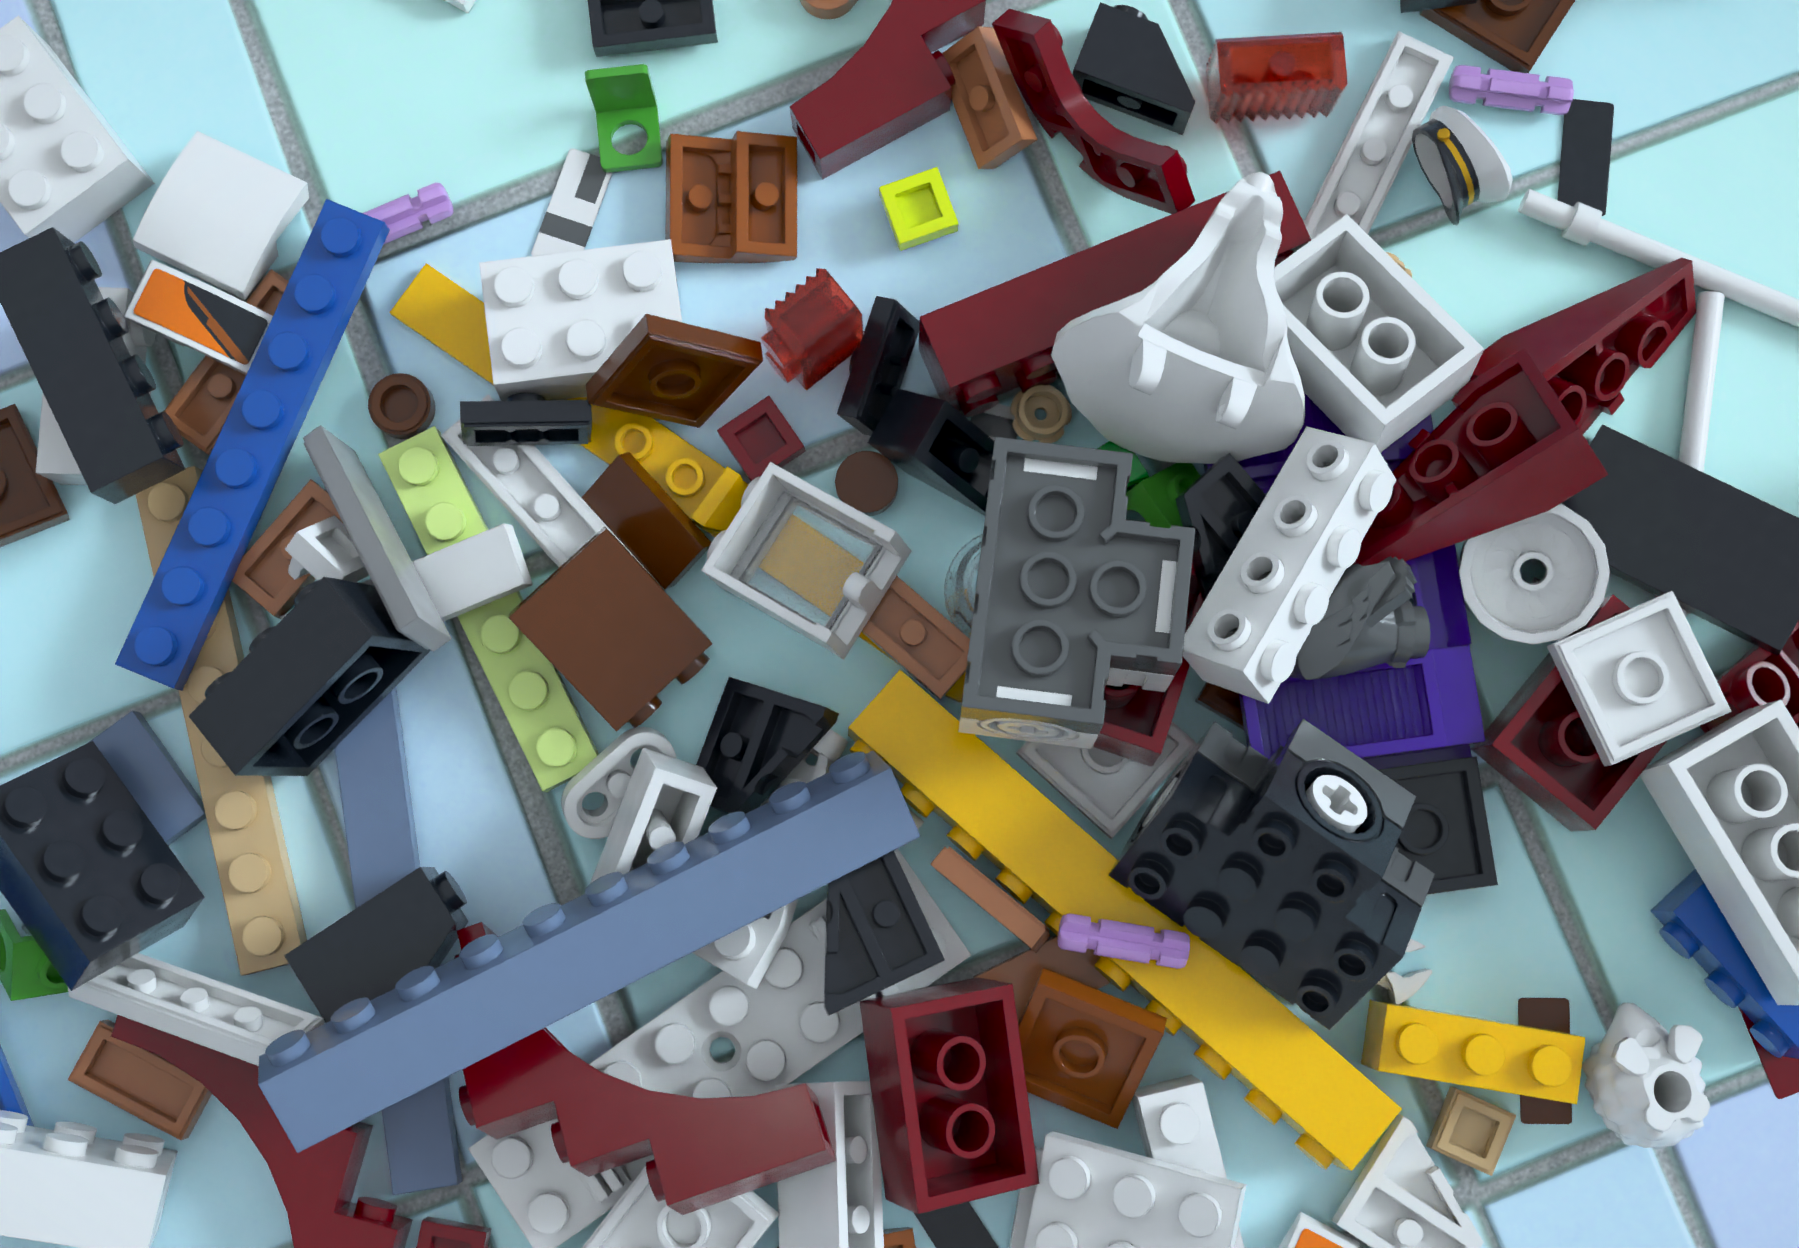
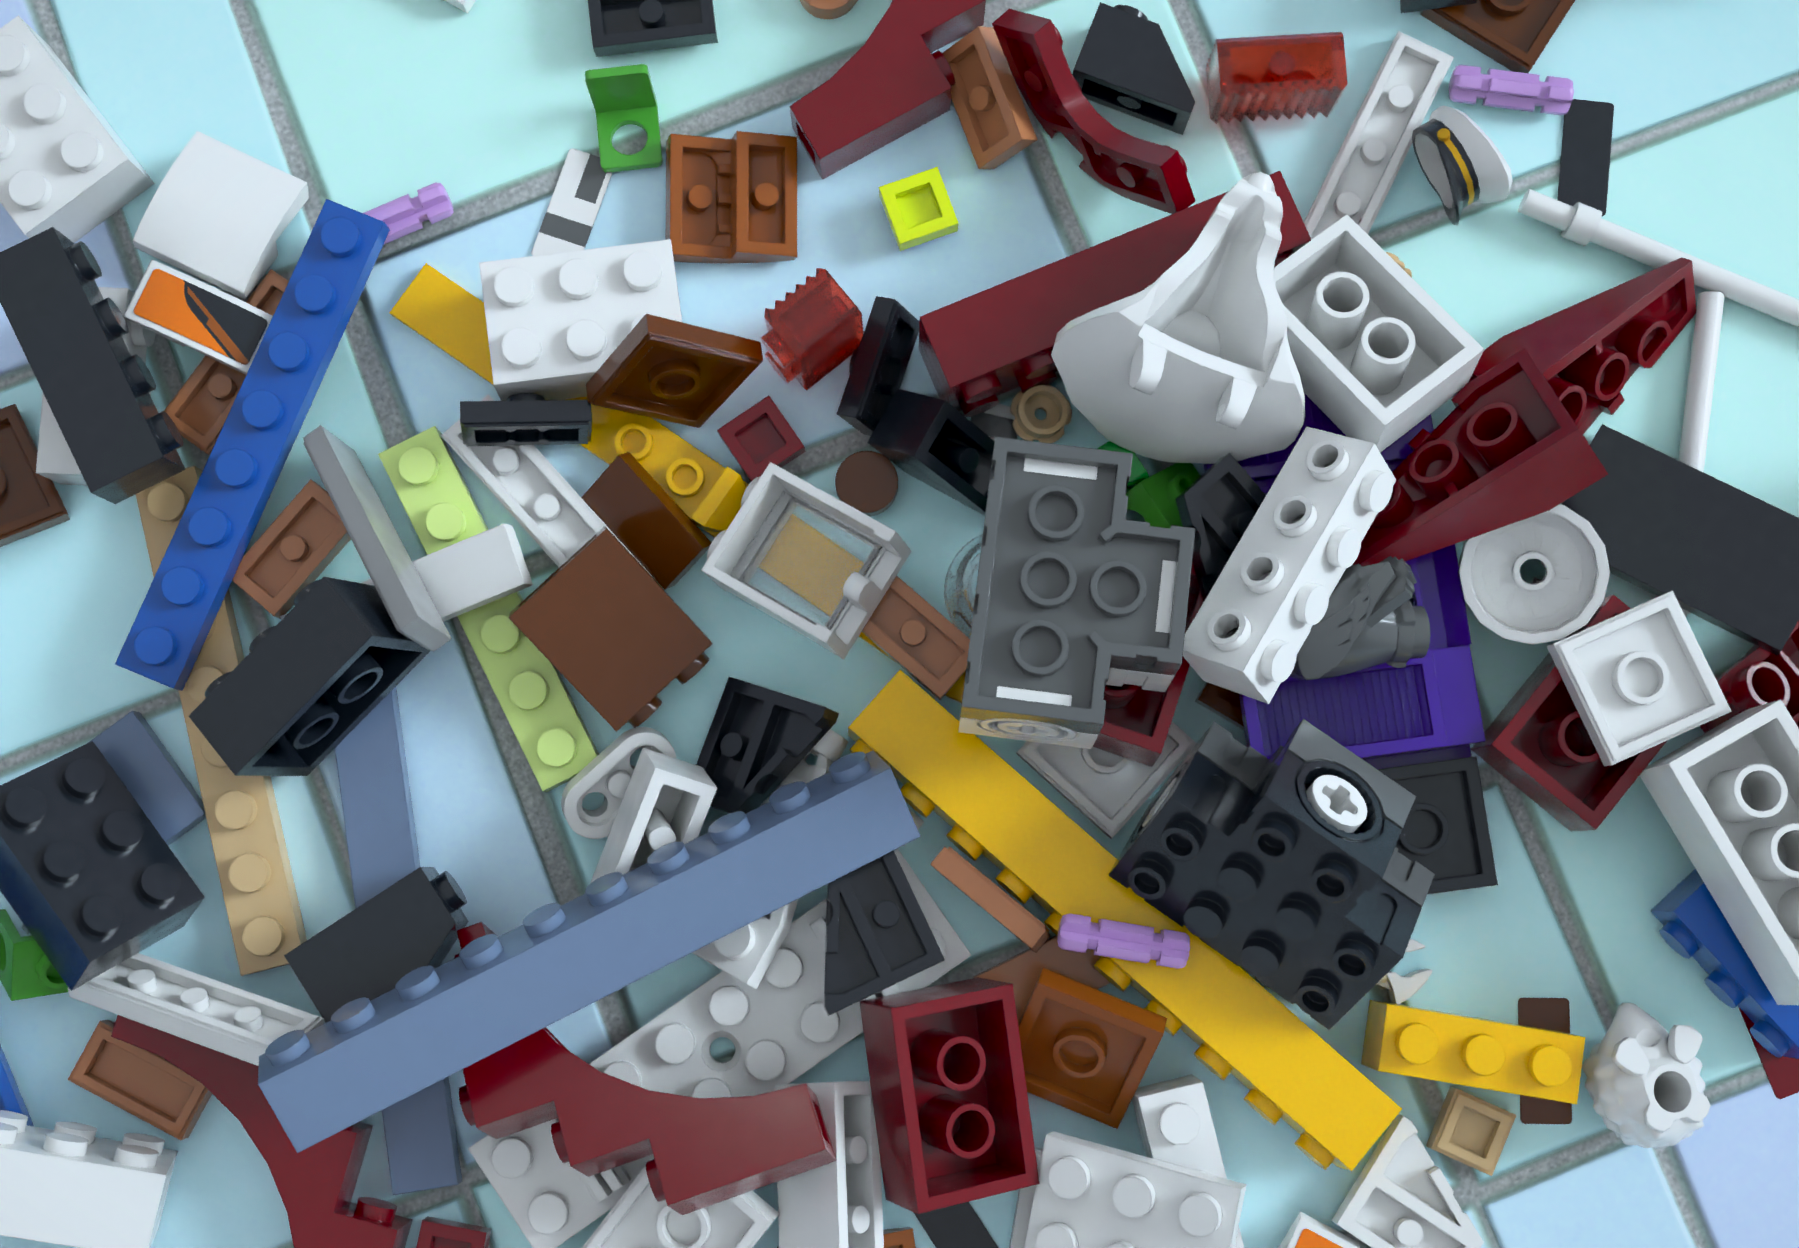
(325, 552): white tile -> none
(401, 406): reddish brown tile -> none

